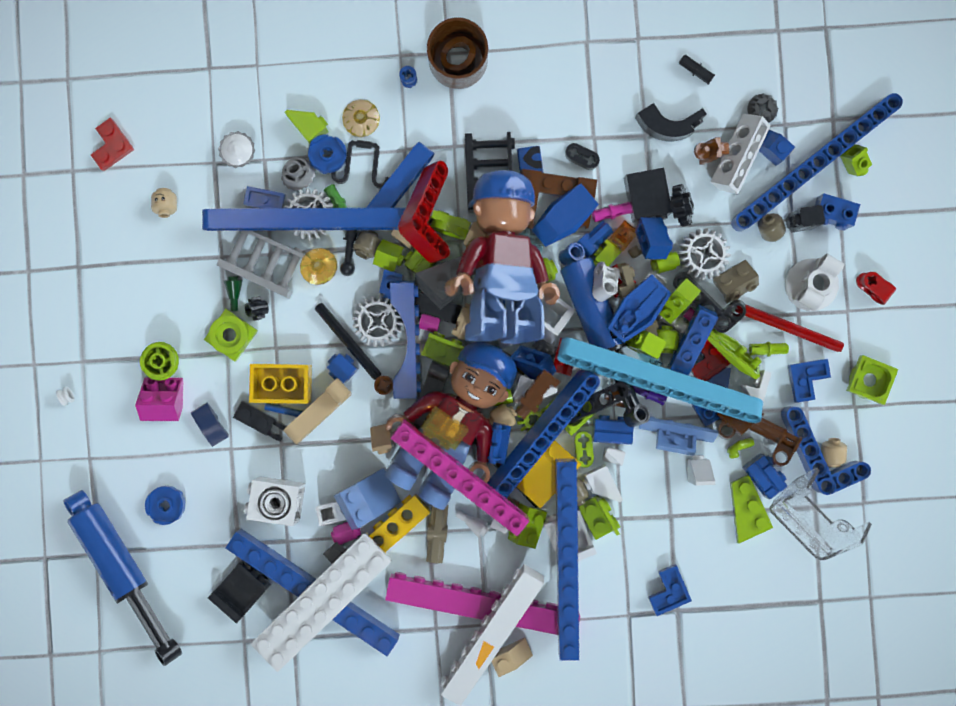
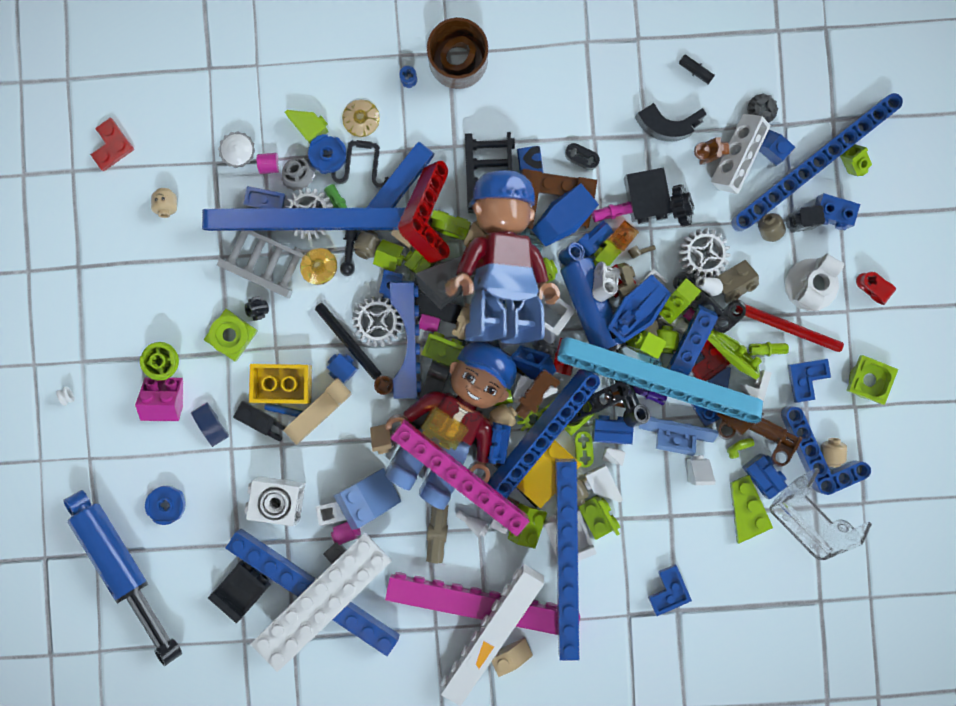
(233, 288): dark green cone -> none
(267, 163): none -> dark pink brick
(419, 512): yellow brick -> none
(653, 238): blue brick -> none
(665, 265): lime brick -> none
(709, 285): none -> white cone

